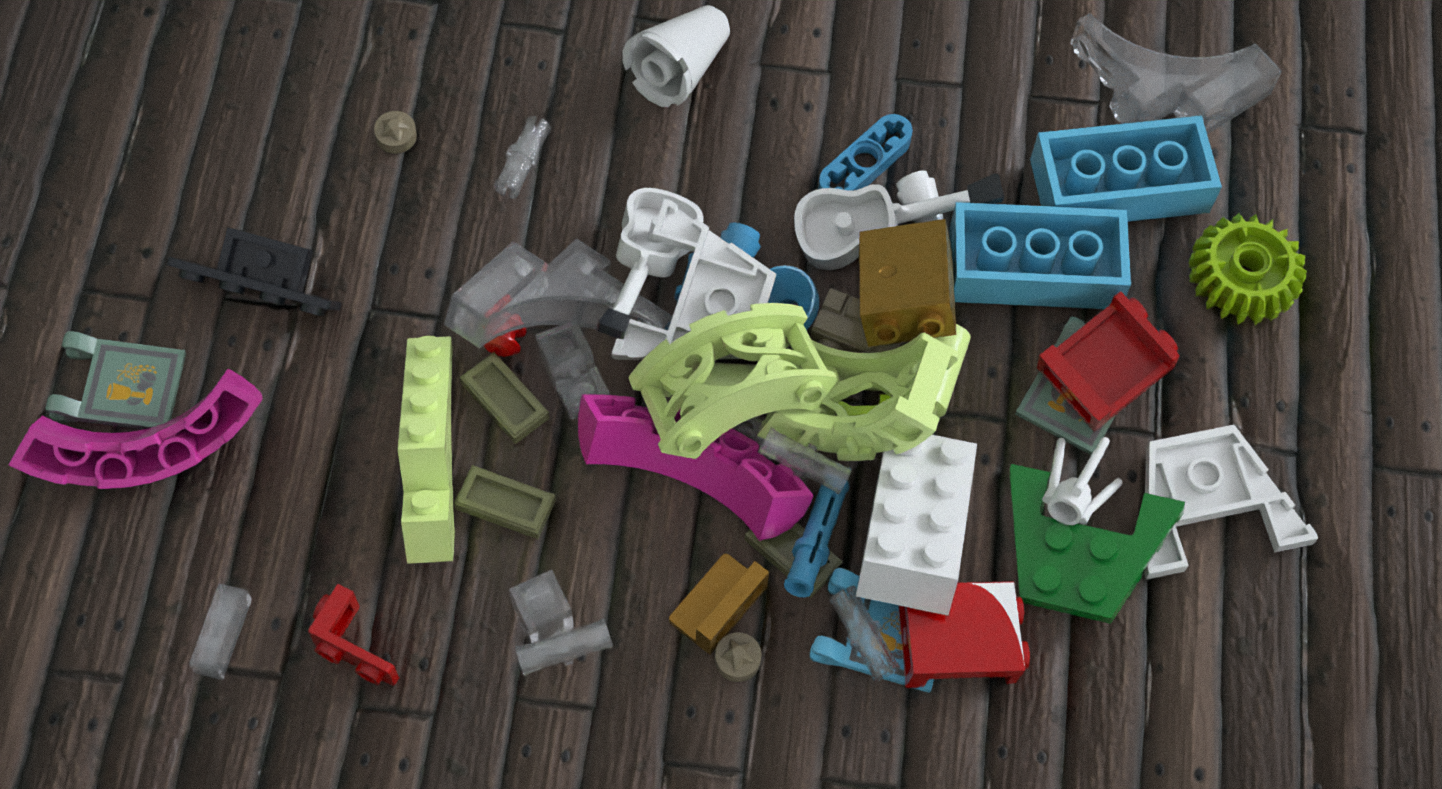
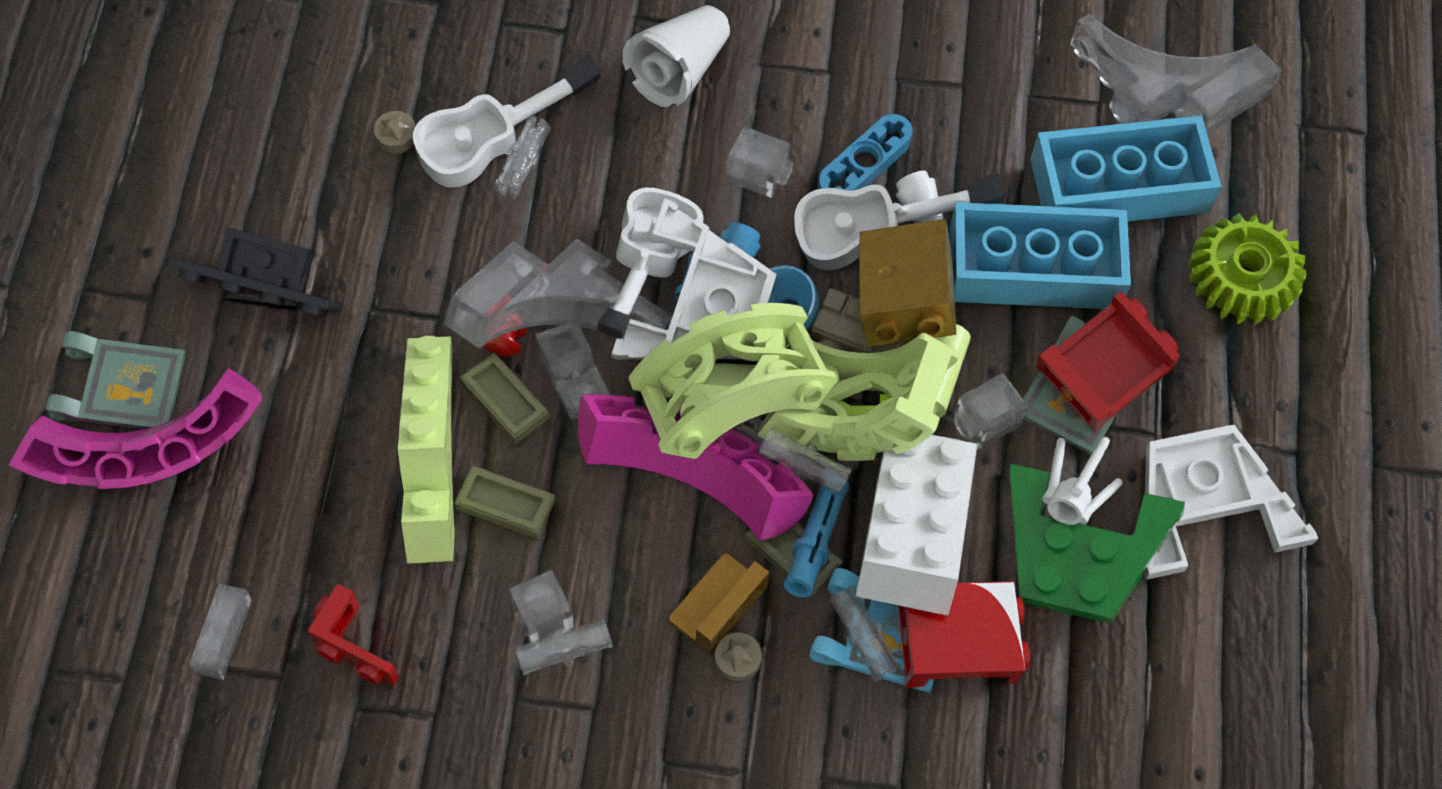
(463, 140): none -> white piece
(759, 162): none -> clear brick
(989, 411): none -> clear brick

